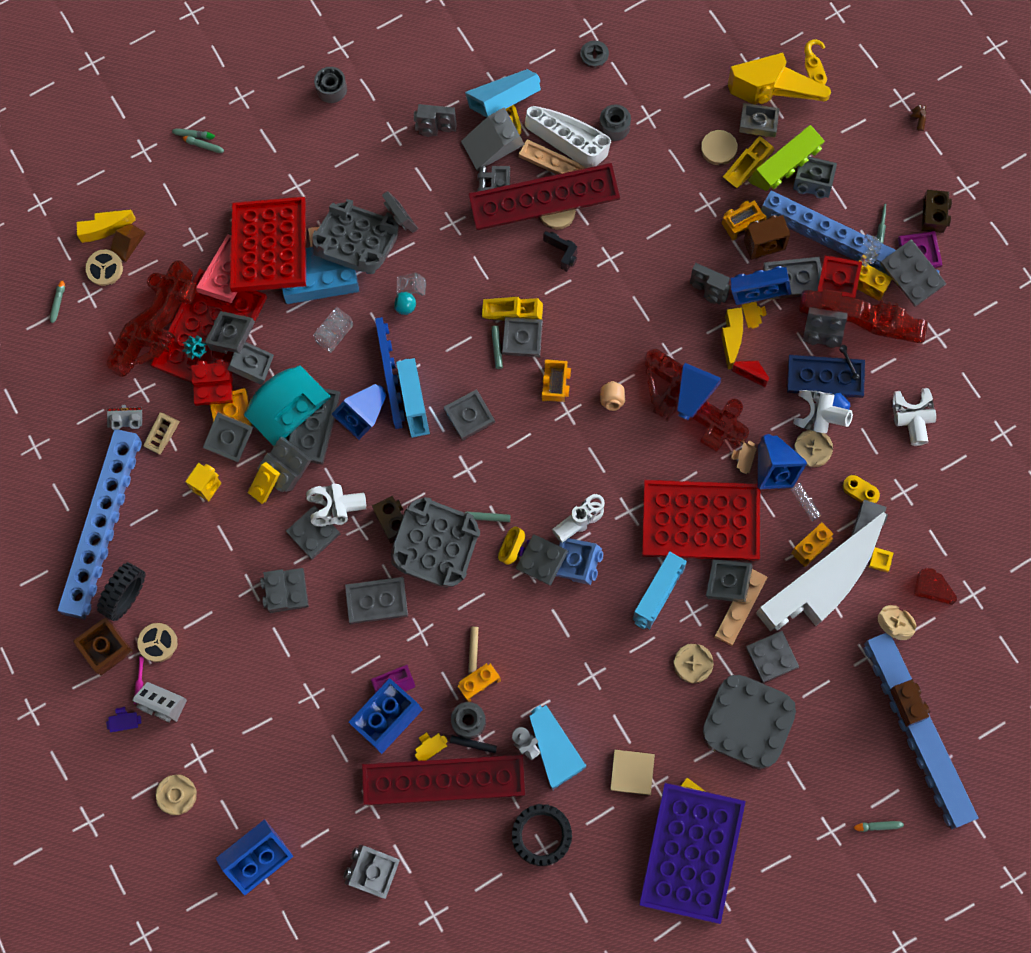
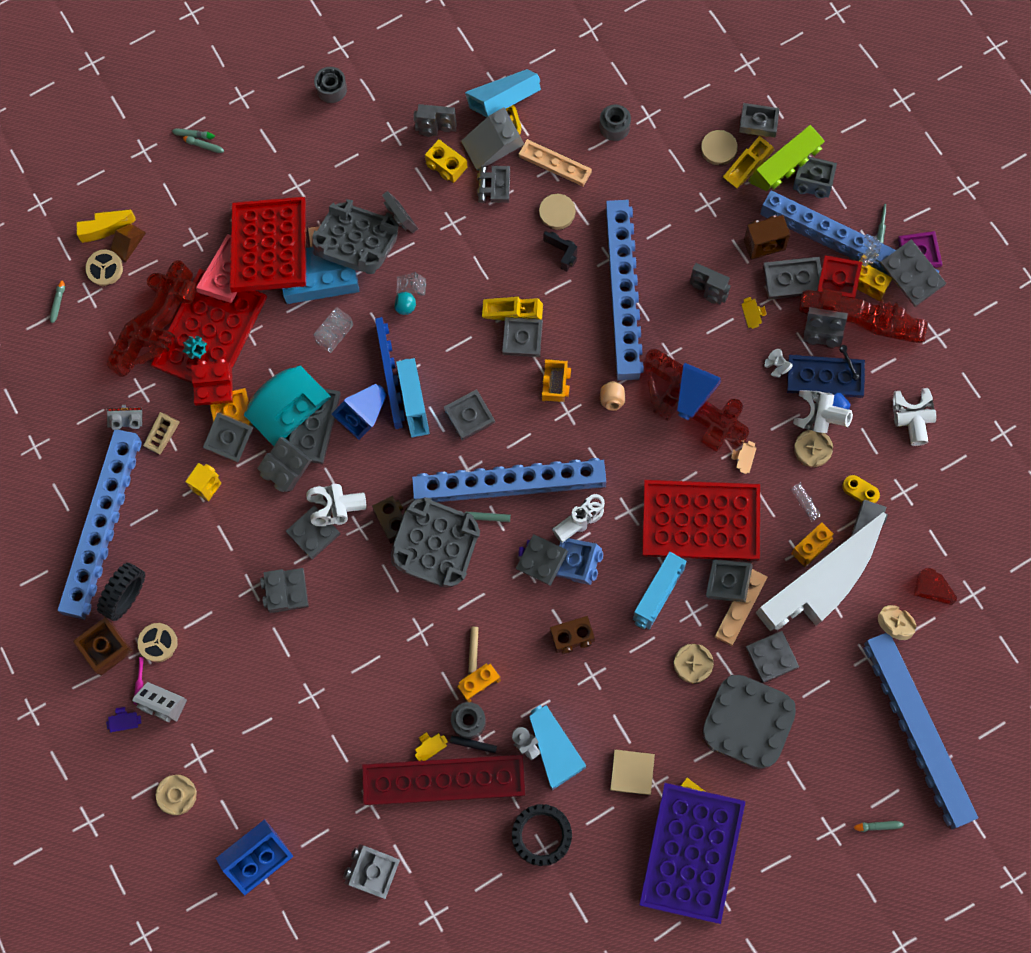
(229, 333): flat silver plate -> none
(251, 363): dark grey plate -> none
(263, 482): yellow plate -> none
(376, 600): flat silver plate -> none
(385, 715): blue slope -> none
(400, 676): magenta slope -> none
(448, 159): none -> yellow brick
(497, 347): sand green piece -> none
(500, 488): none -> medium blue brick
(511, 545): yellow plate -> none
(544, 196): dark red plate -> none
(569, 135): white beam -> none
(570, 629): none -> reddish brown brick
(600, 49): dark grey gear -> none
(620, 210): none -> medium blue brick
(732, 335): yellow slope -> none
(738, 220): light orange window -> none
(751, 370): red slope -> none
(760, 285): blue slope -> none
(768, 76): yellow slope -> none
(776, 358): none -> white piece
(778, 464): blue slope -> none
(881, 559): yellow plate -> none
(909, 702): reddish brown brick -> none
(919, 112): reddish brown plate -> none
(932, 210): dark brown brick -> none

